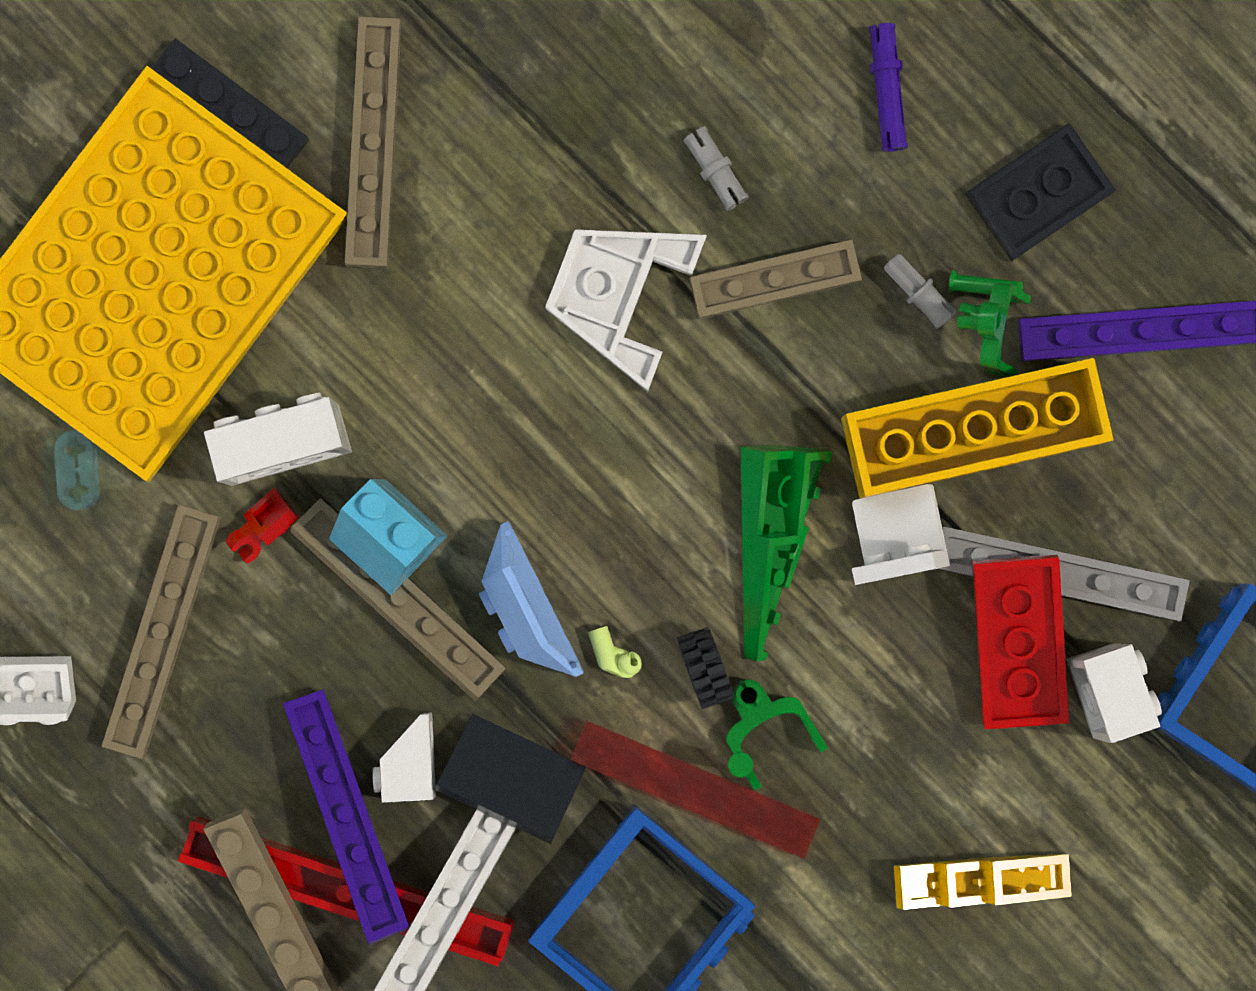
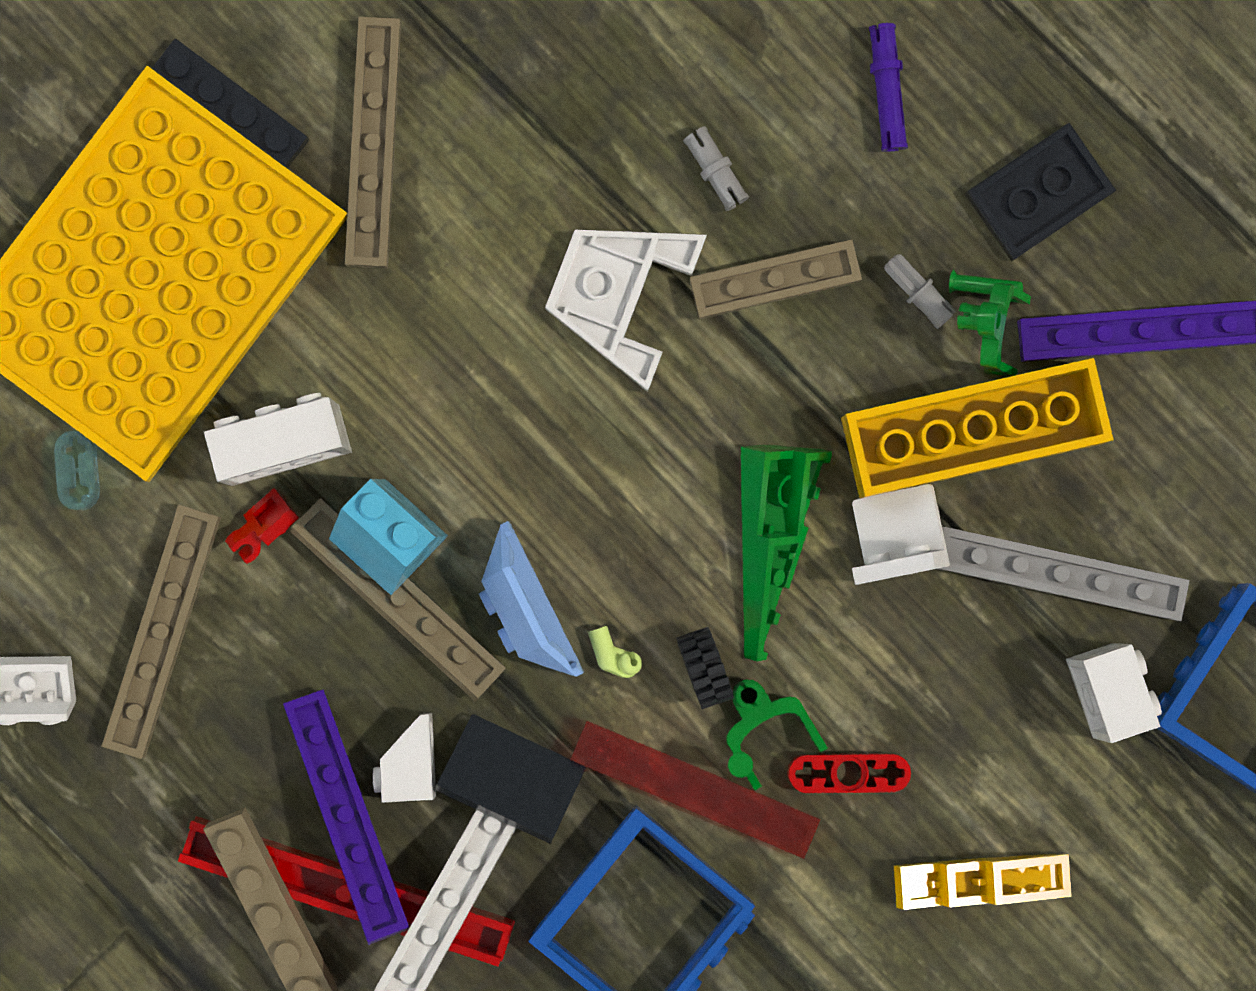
(880, 782): none -> red beam
(1020, 642): red plate -> none

